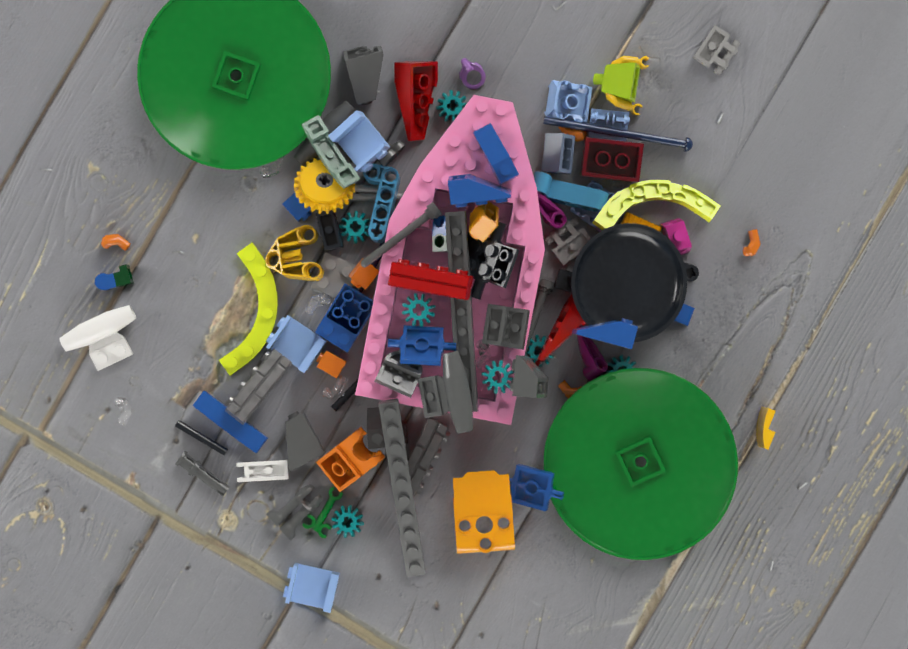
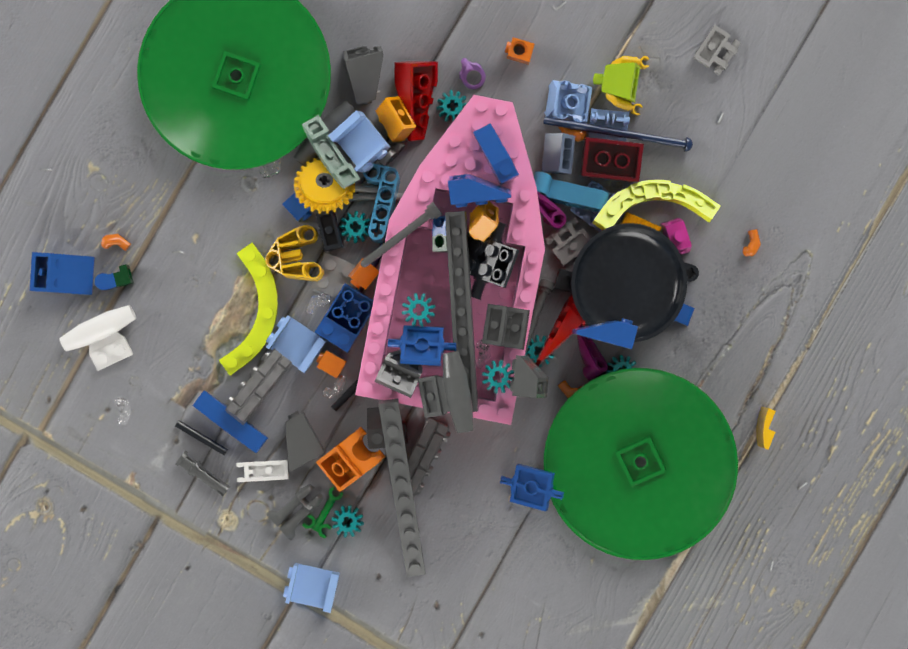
(62, 273): none -> blue slope
(395, 119): none -> light orange brick
(430, 280): red brick -> none
(478, 496): light orange piece -> none
(526, 56): none -> orange brick

